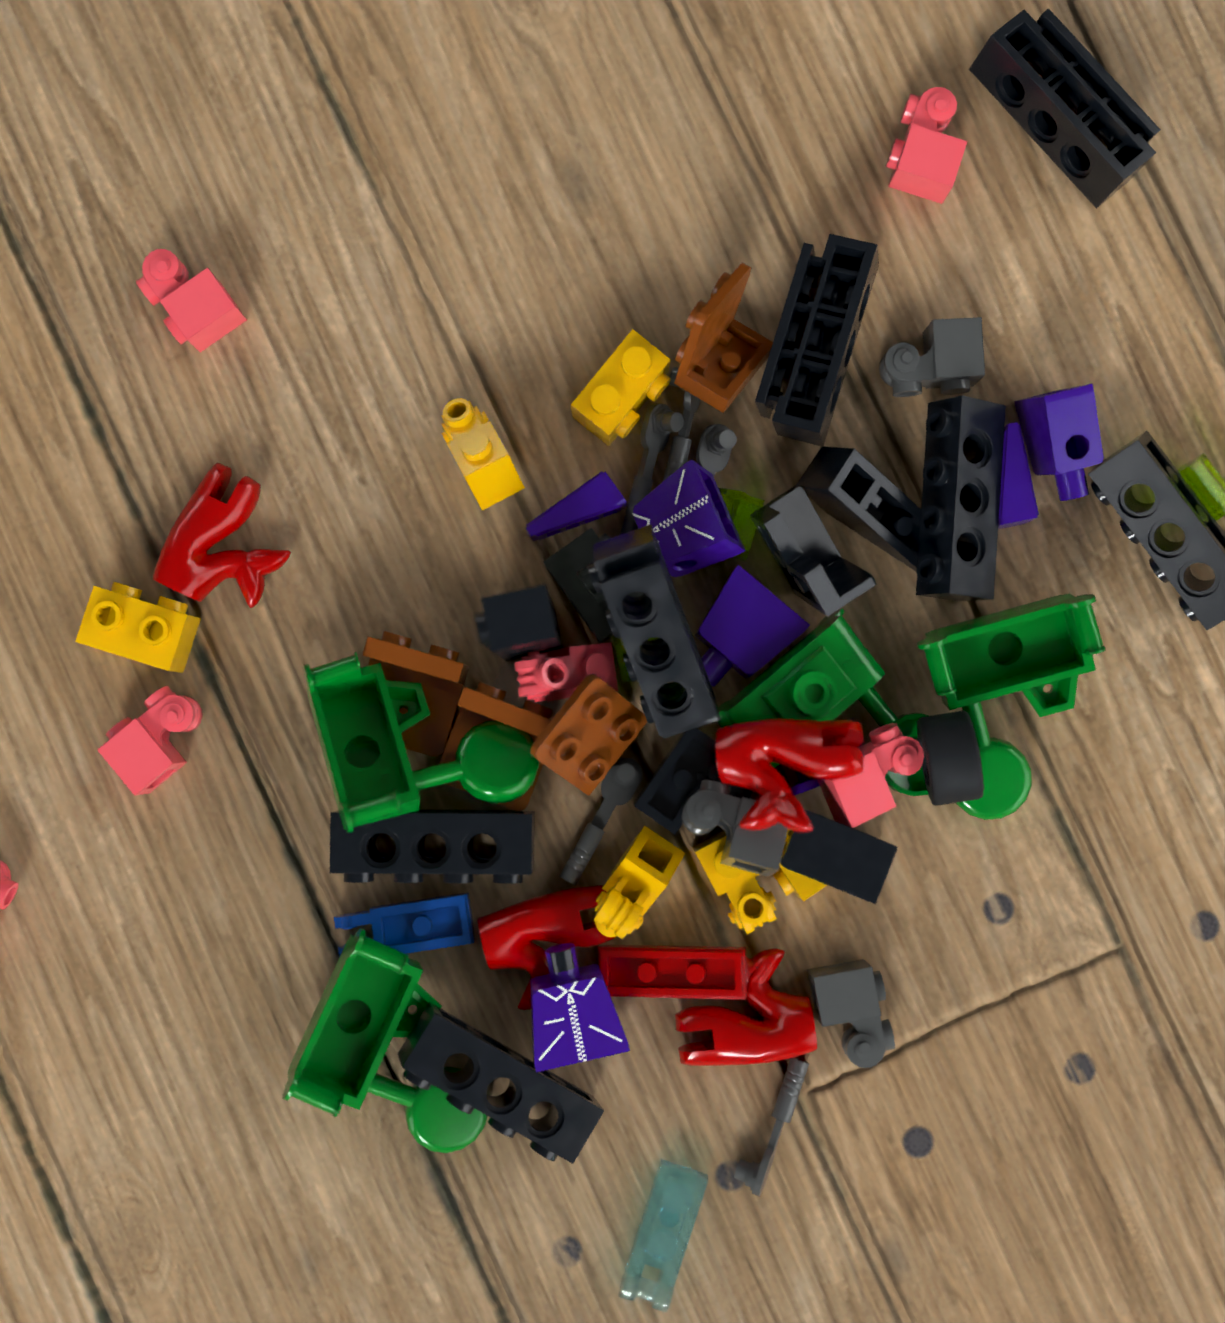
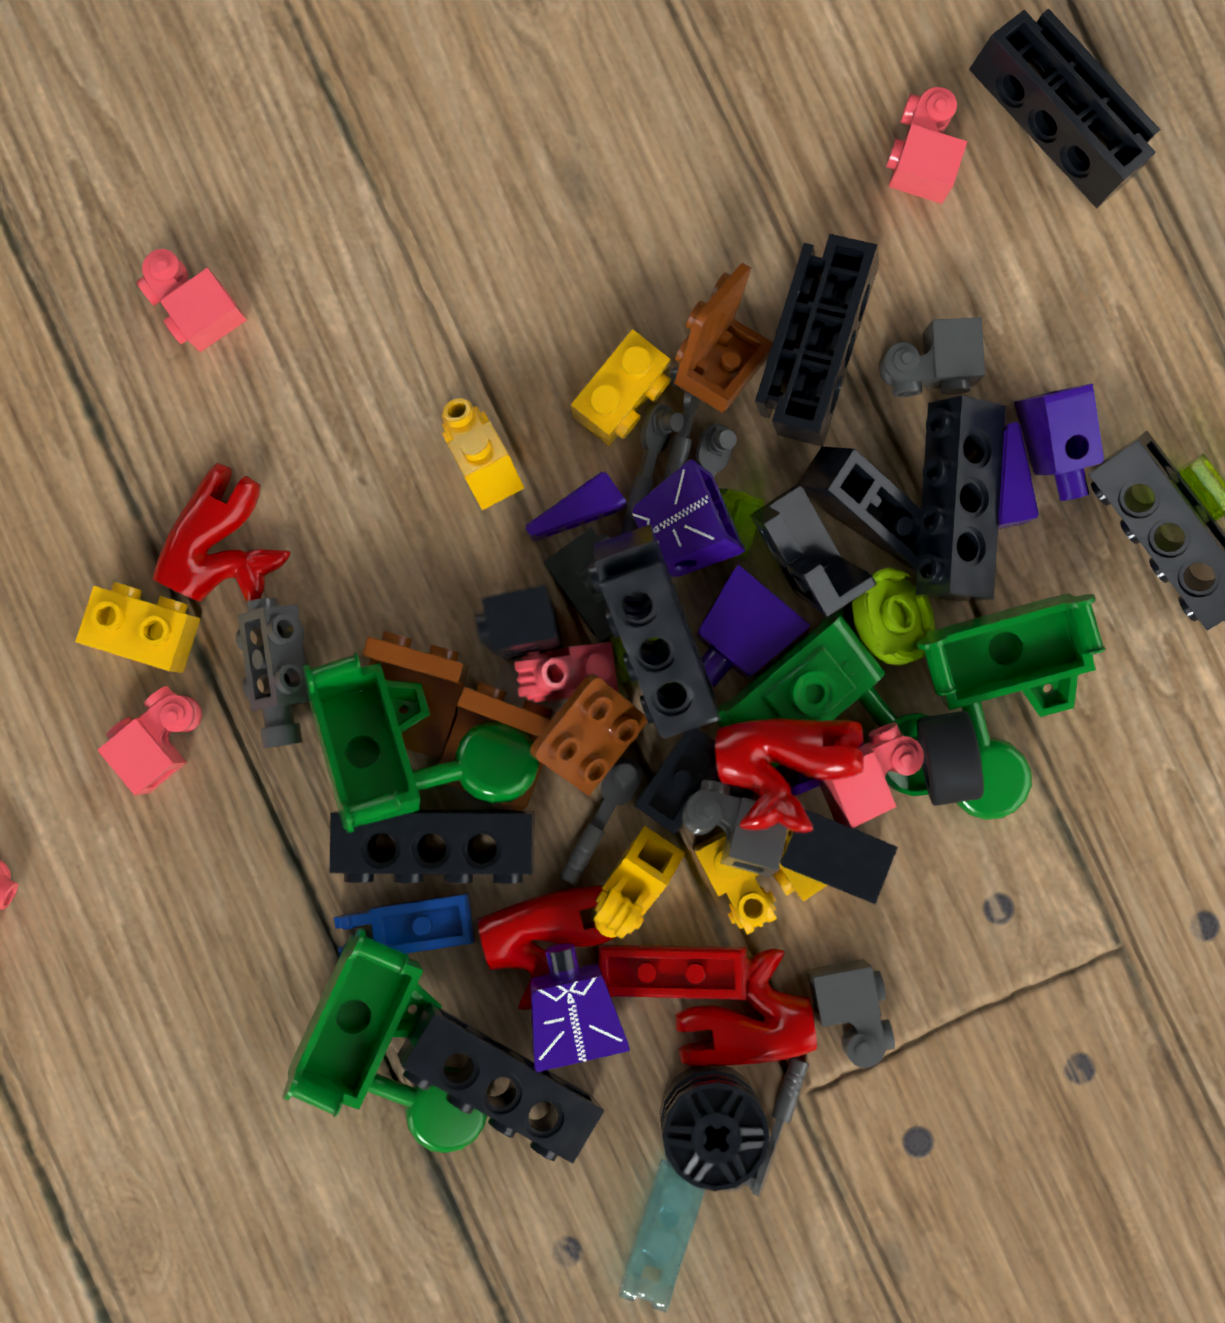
(278, 663): none -> dark grey brick
(718, 1099): none -> black wheel
(893, 618): none -> lime tile

